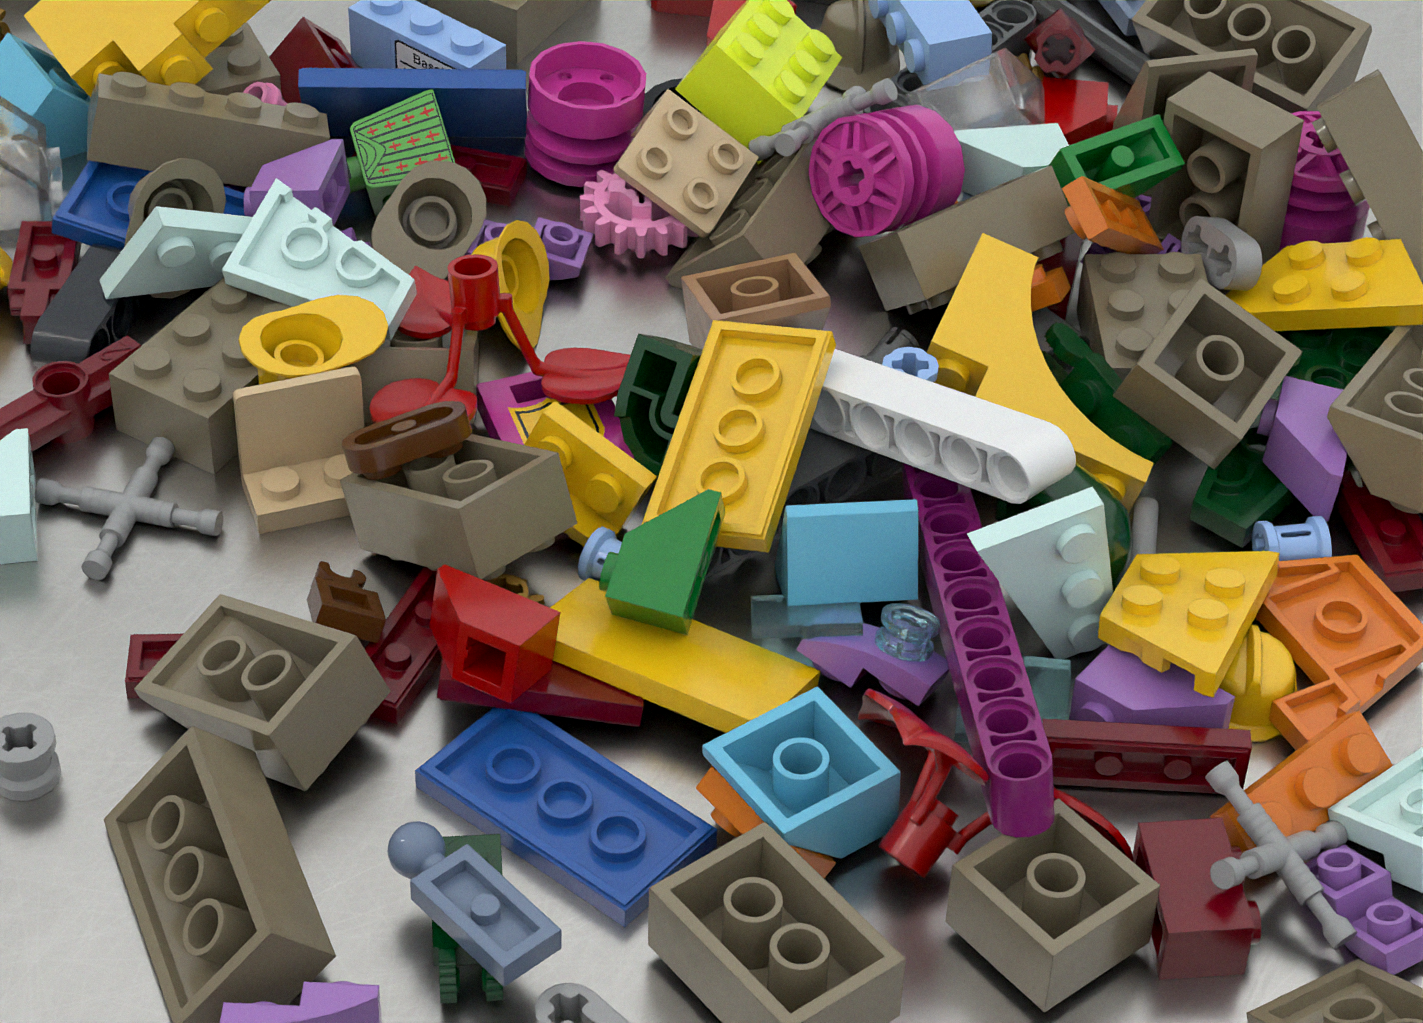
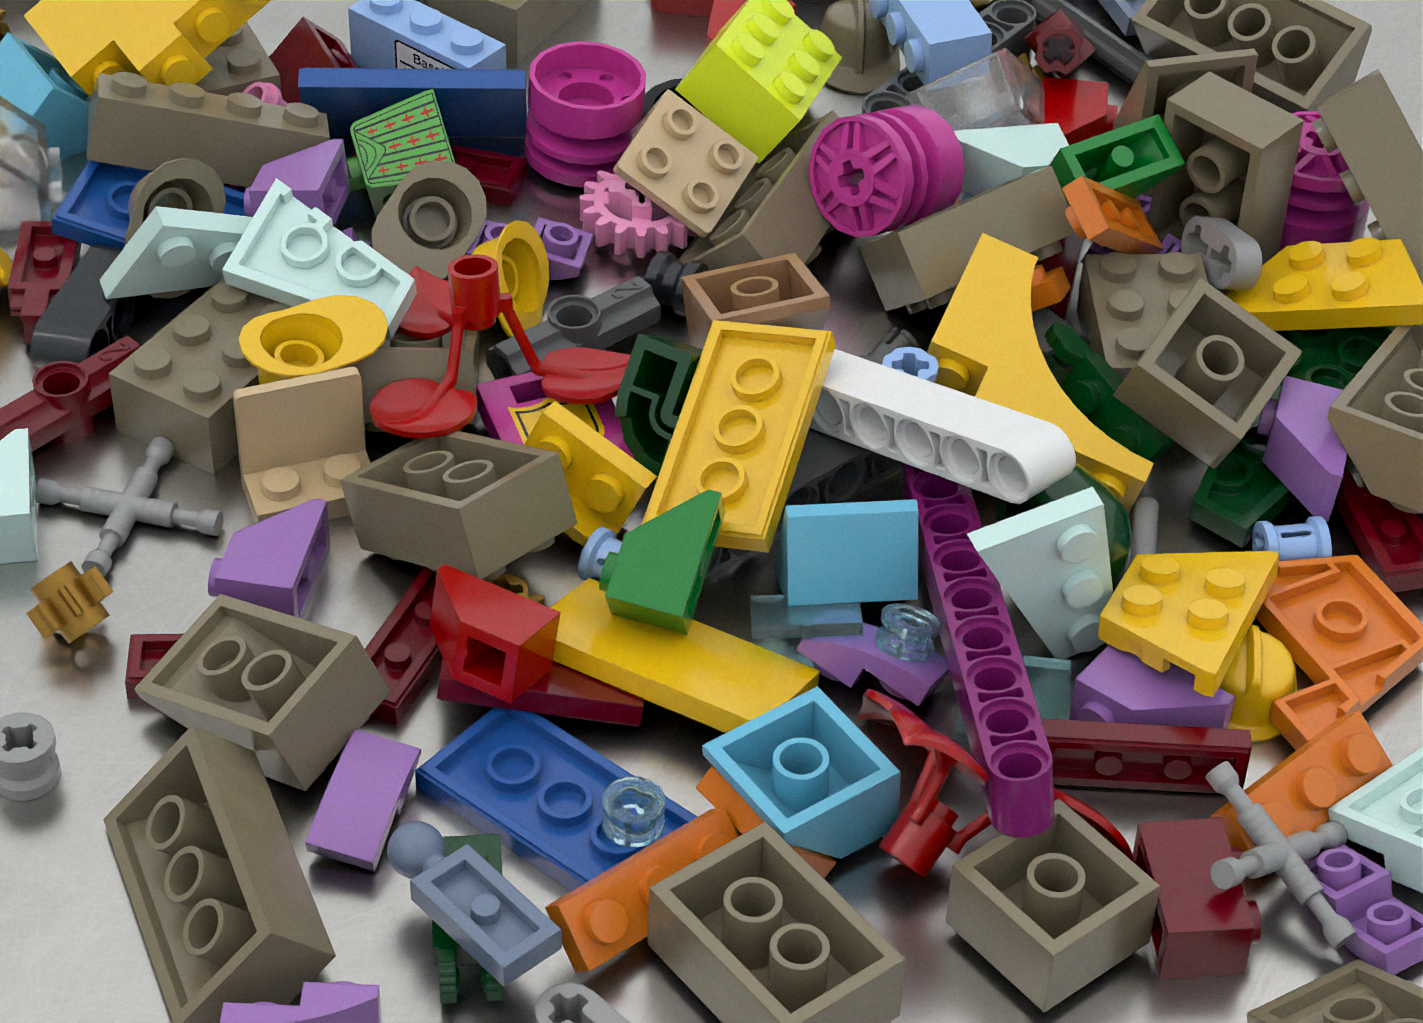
(69, 602): none -> pearl gold gear
(275, 560): none -> medium lavender slope
(344, 604): reddish brown plate -> none
(363, 799): none -> medium lavender slope
(426, 431): reddish brown plate -> none
(581, 324): none -> dark grey piece
(614, 906): none -> orange plate
(617, 819): none -> clear light blue bush
(665, 279): none -> black wheel
(810, 126): light grey piece -> none

